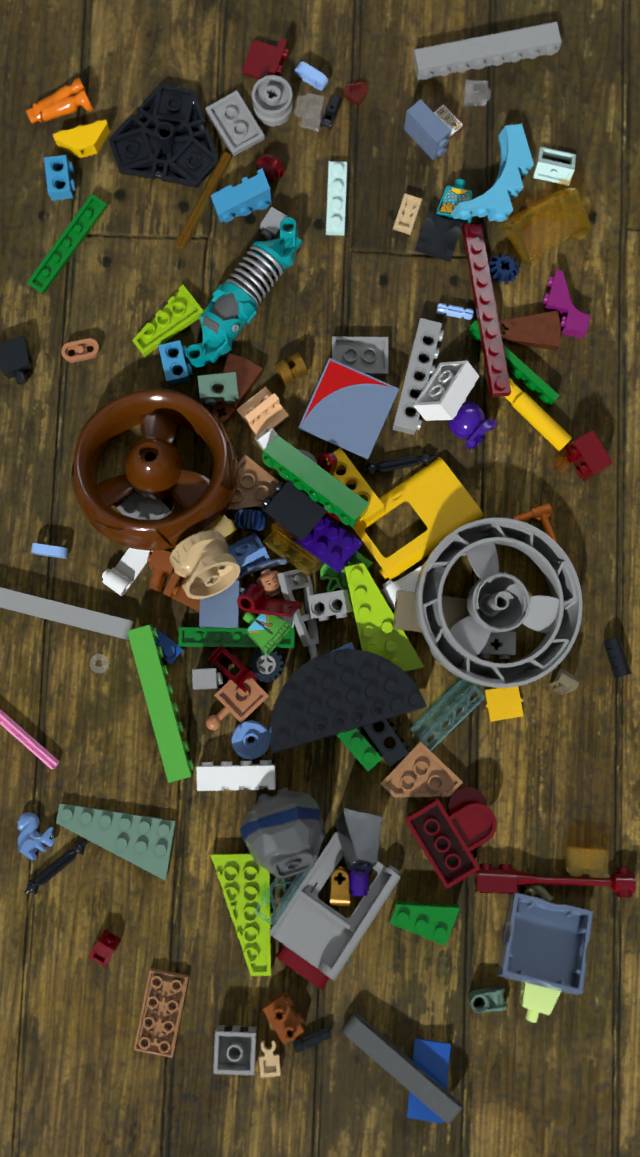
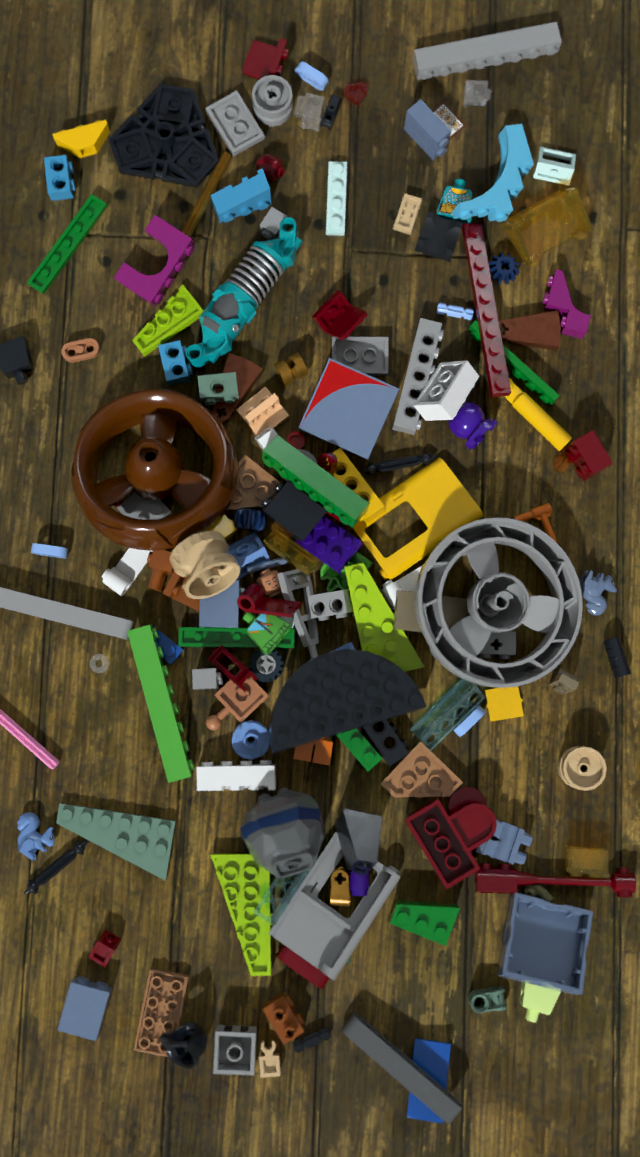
(60, 103): orange piece -> none
(85, 1008): none -> sand blue brick
(153, 286): none -> magenta arch
(185, 1044): none -> black piece
(296, 439): none -> red tile
(322, 751): none -> orange hips
(338, 317): none -> dark red bracket
(469, 721): none -> light blue beam
(507, 845): none -> sand blue hips
(592, 589): none -> sand blue animal
(593, 765): none -> tan wheel

